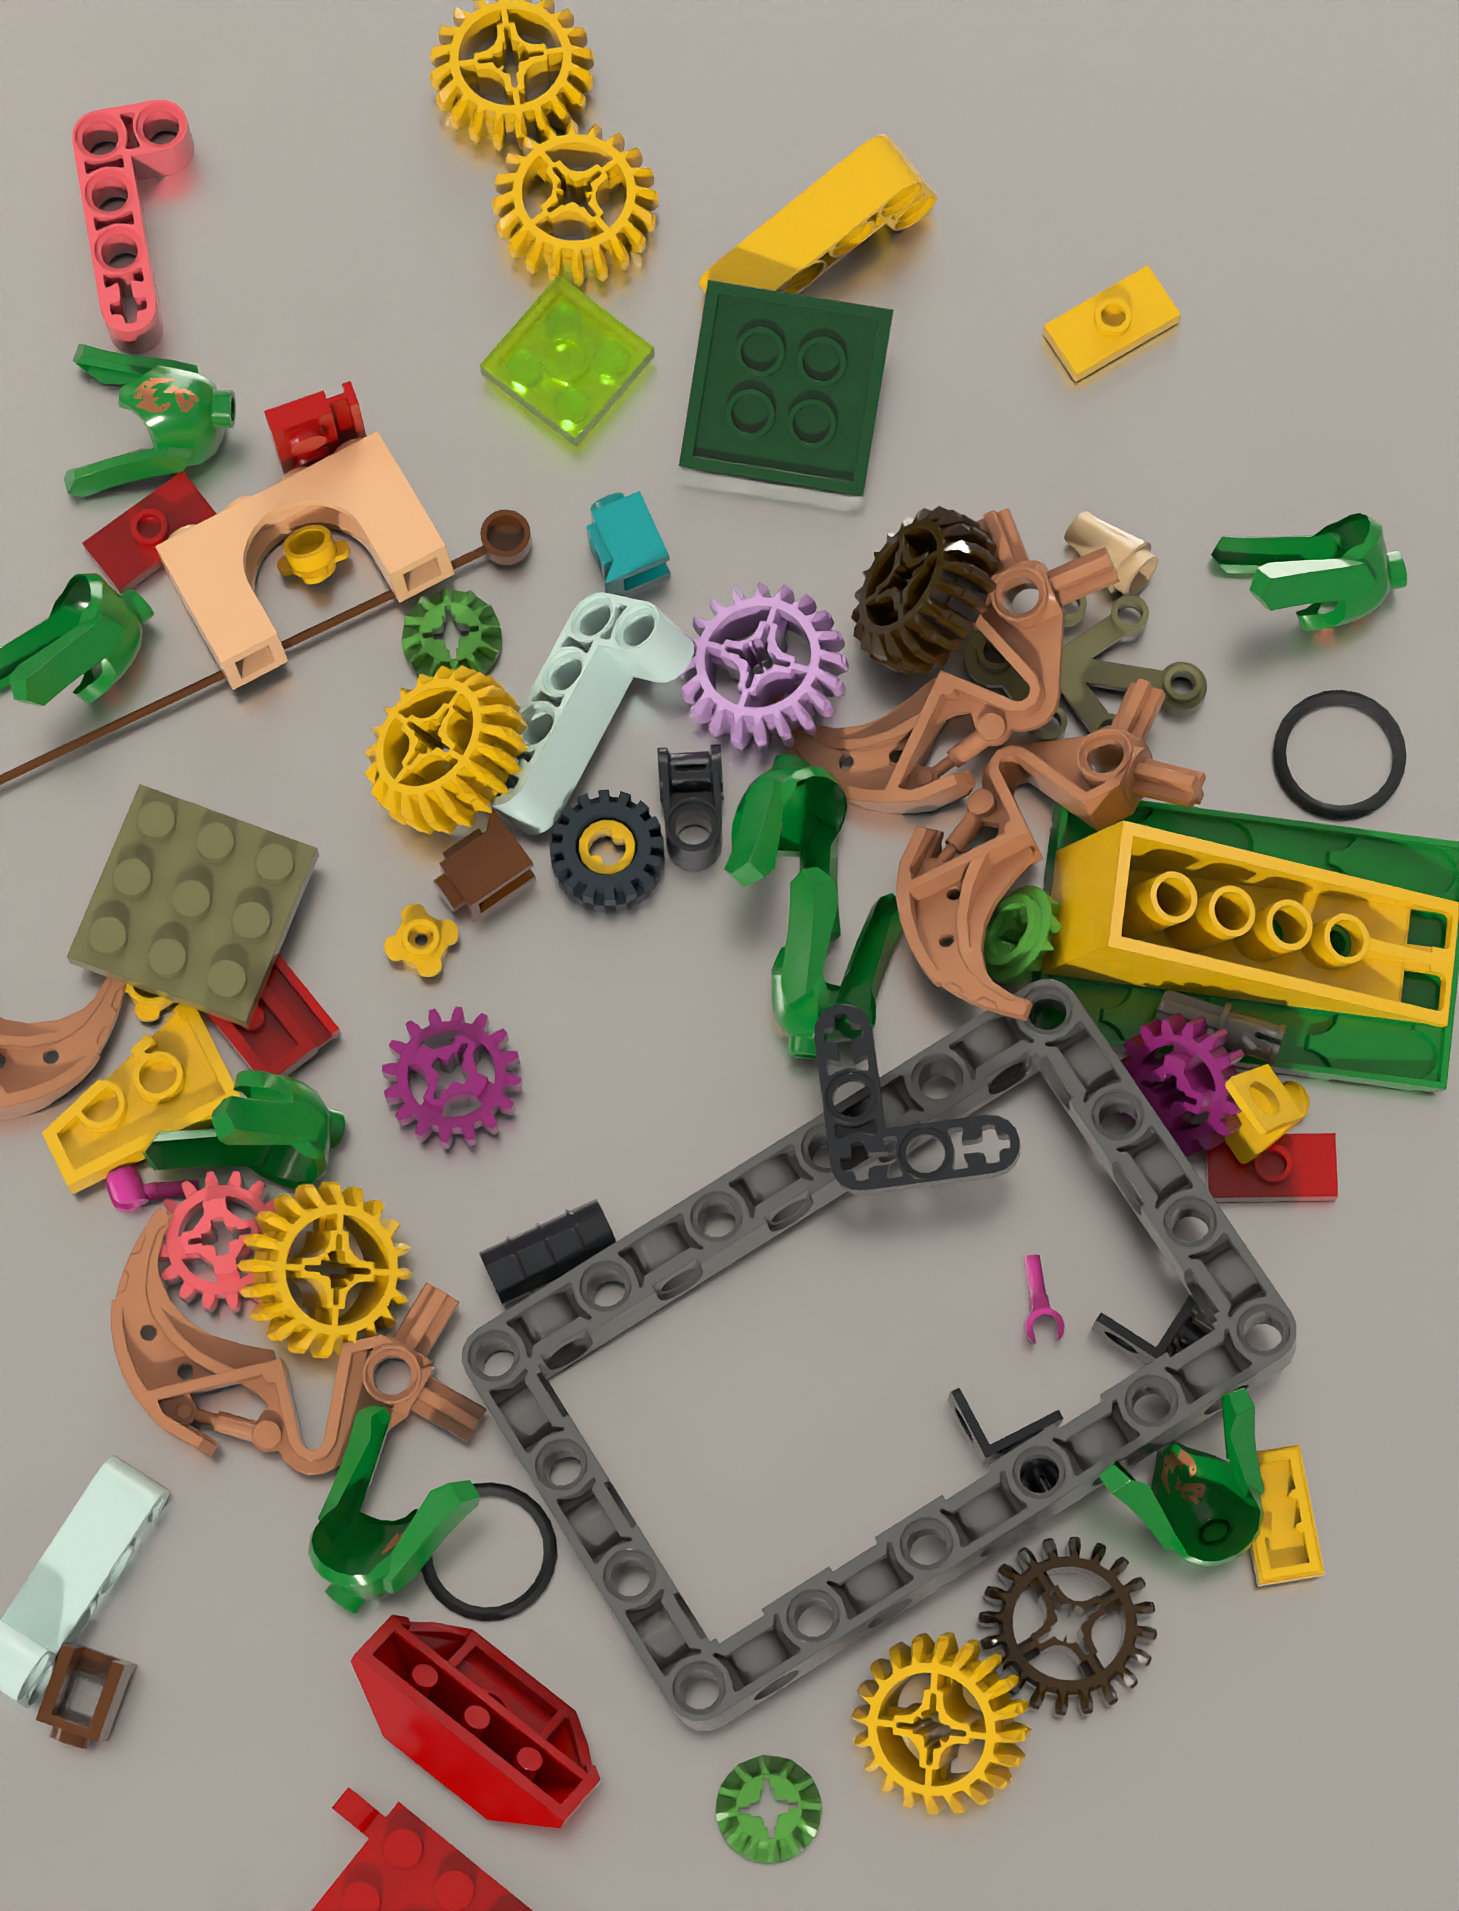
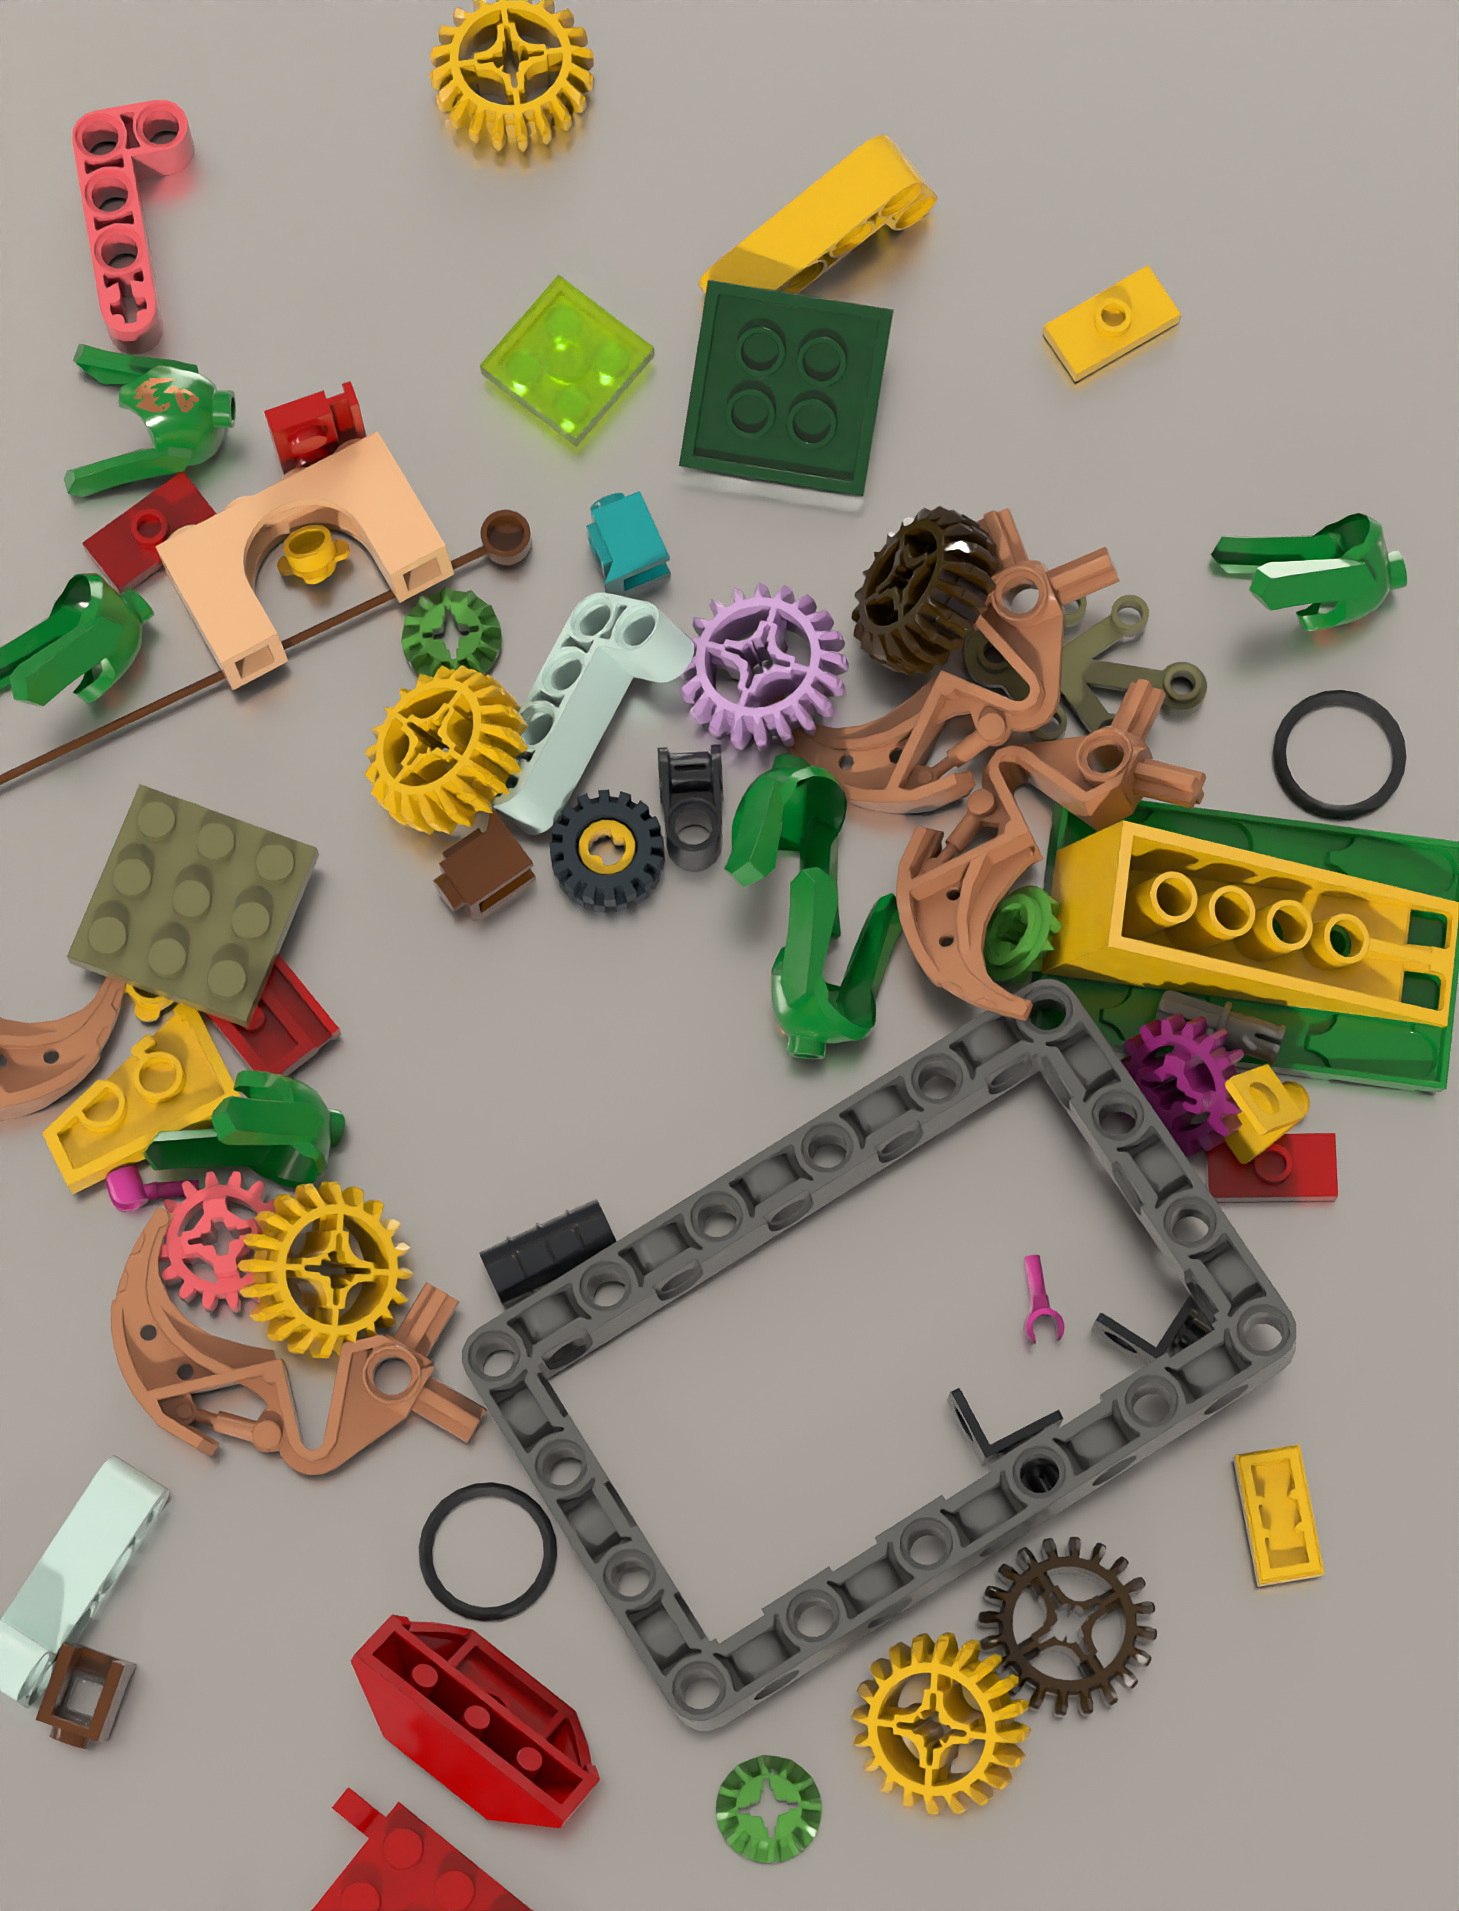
(370, 1555): green piece -> none
(425, 958): yellow plate -> none
(429, 1062): magenta gear -> none
(608, 171): yellow gear -> none
(870, 1128): black beam -> none
(1129, 553): tan cone -> none
(1197, 1500): green piece -> none

